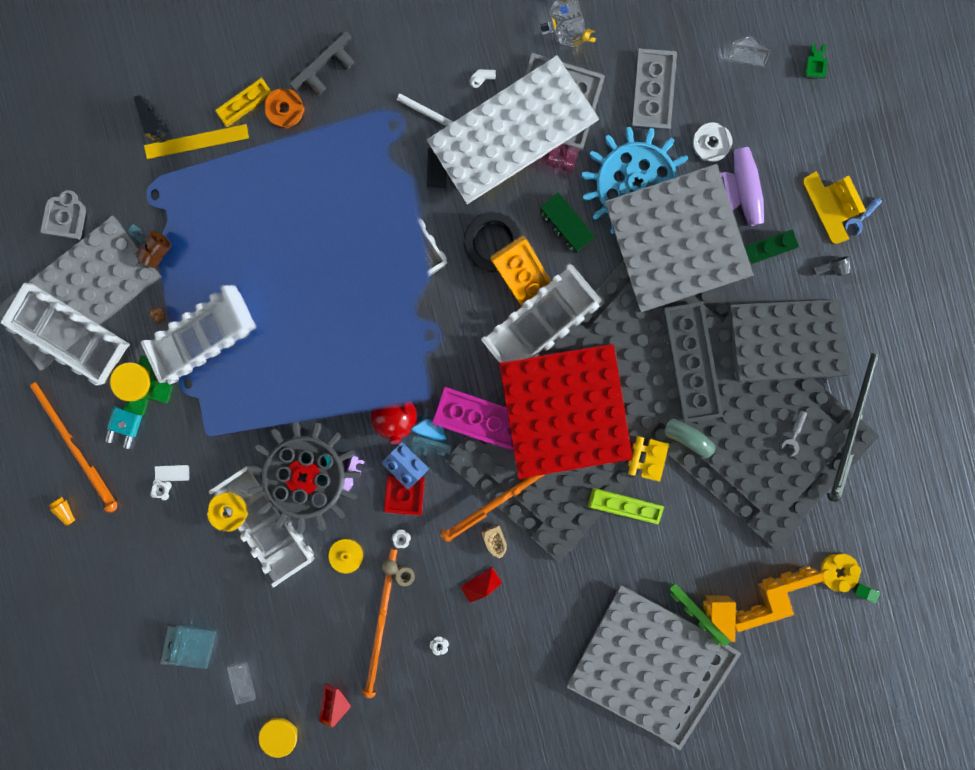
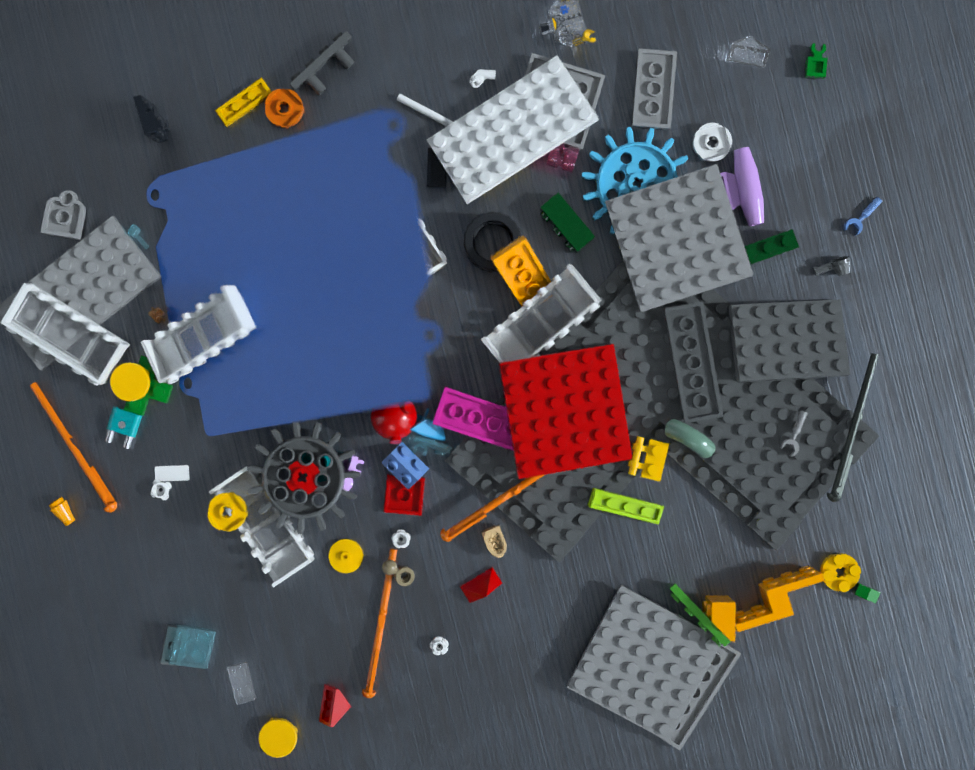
(153, 249): reddish brown wheel -> none
(196, 141): yellow sticker -> none
(834, 204): yellow plate -> none

